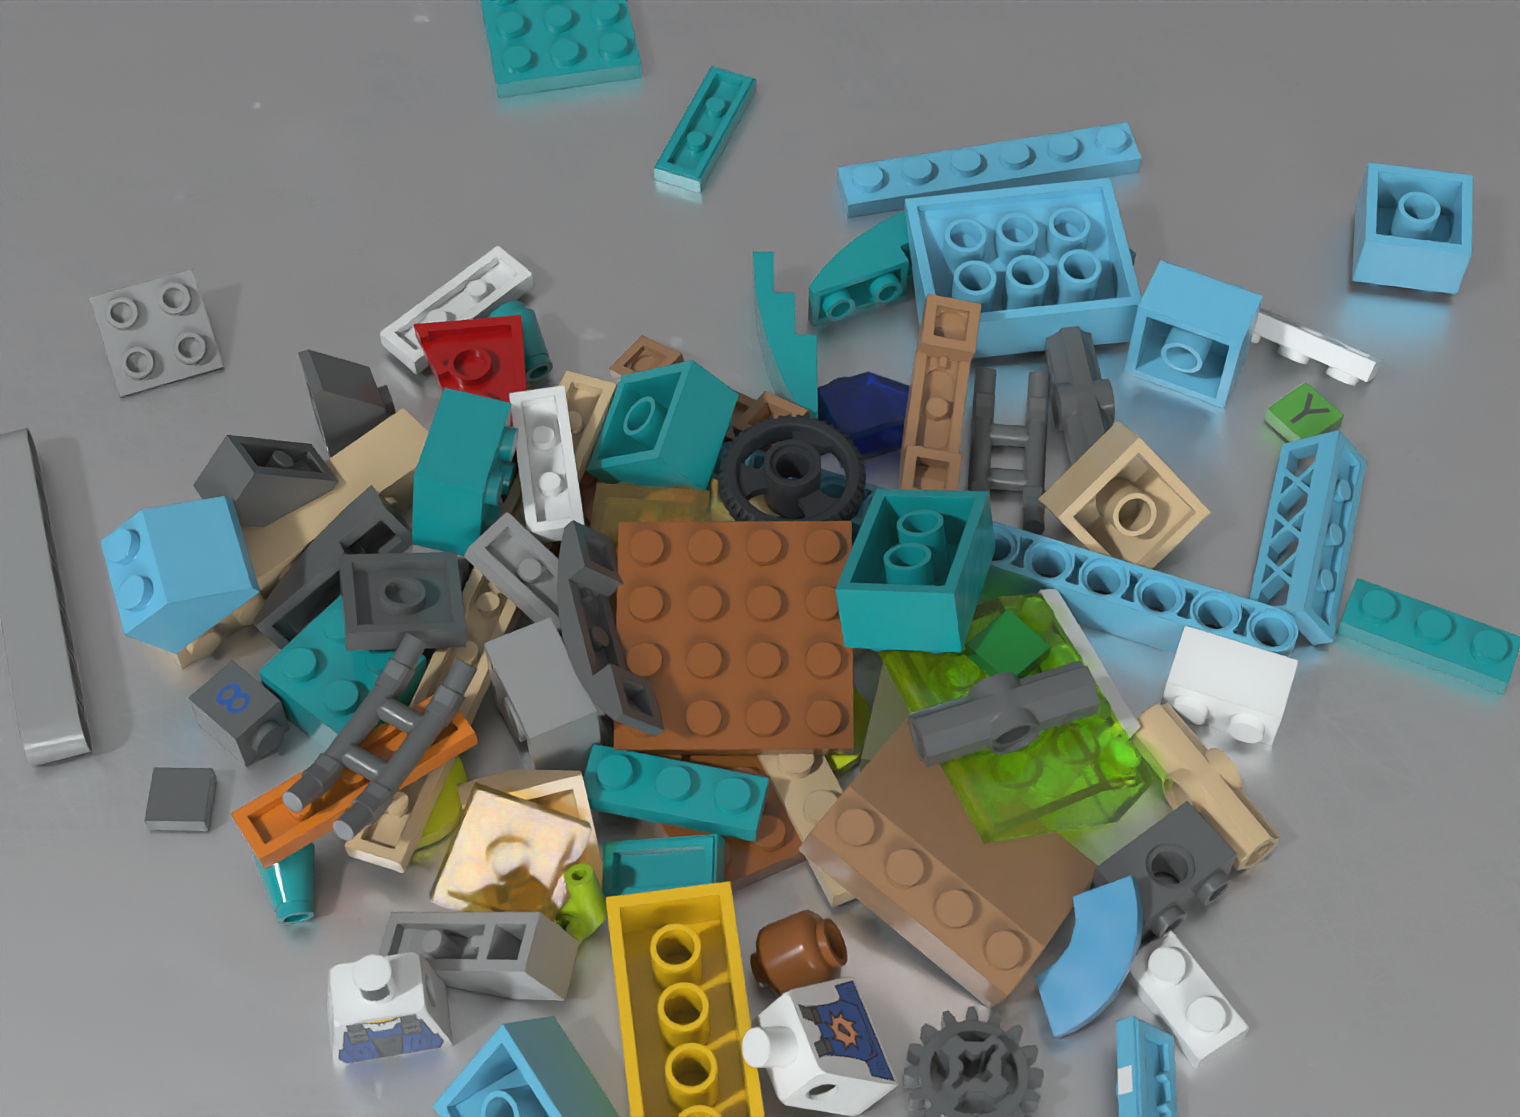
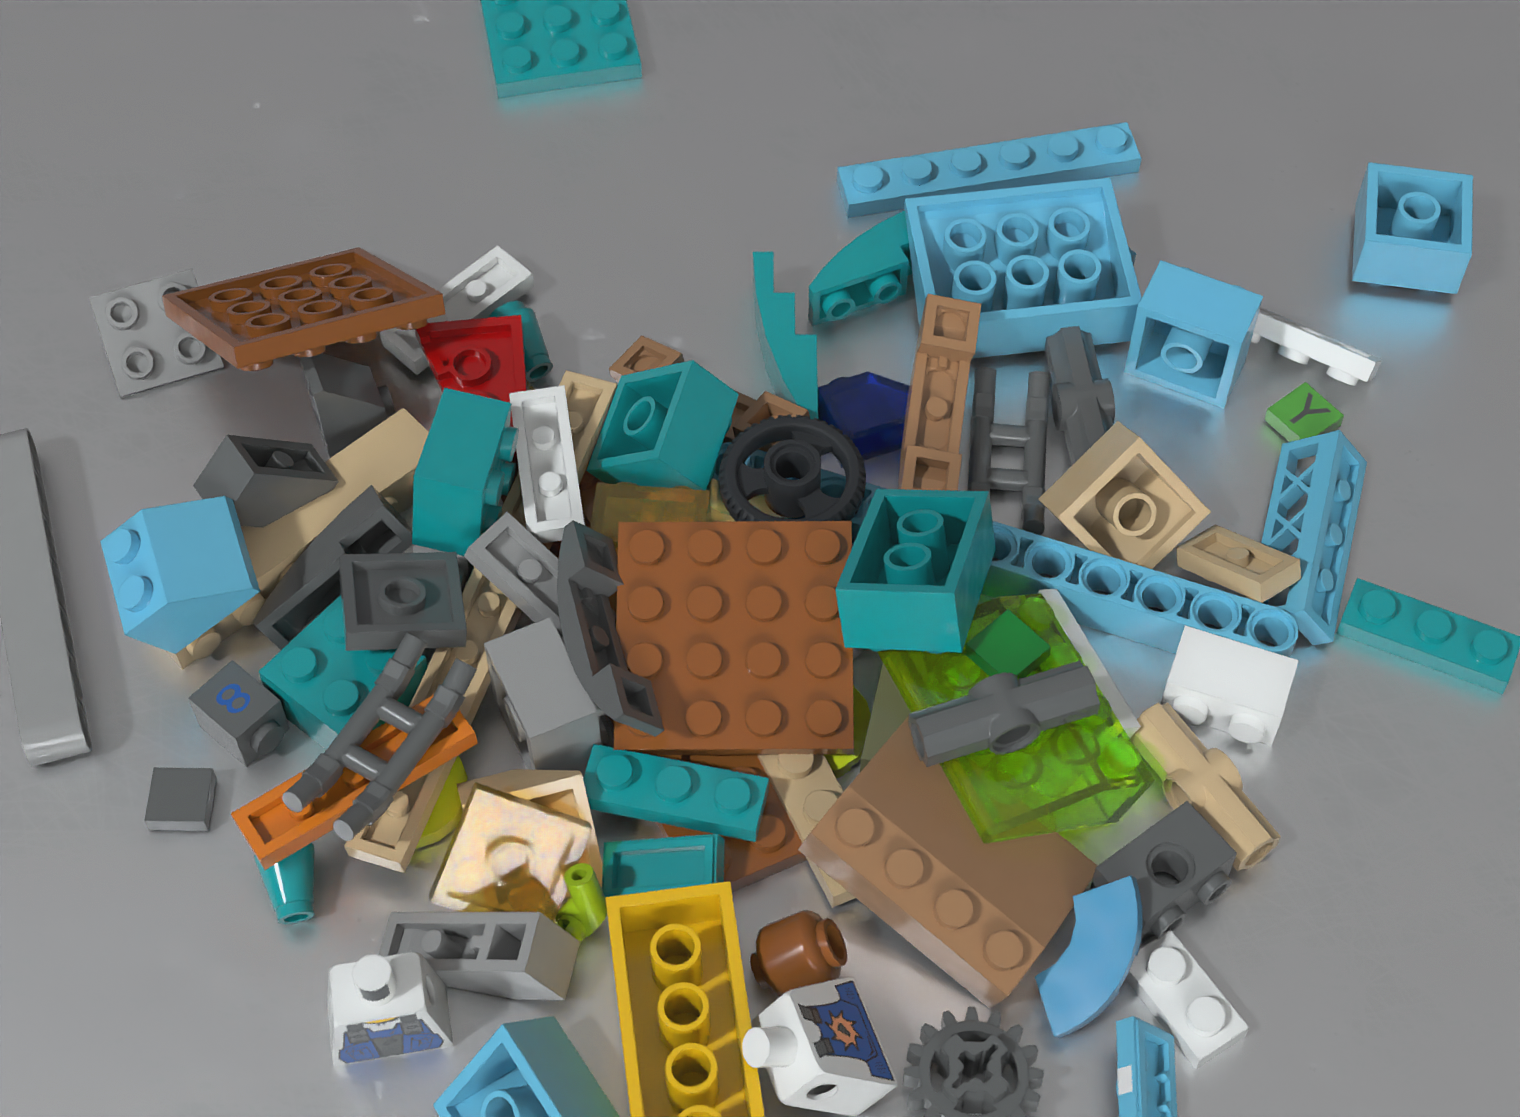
(303, 308): none -> dark orange plate
(705, 129): teal tile -> none
(1238, 563): none -> tan plate

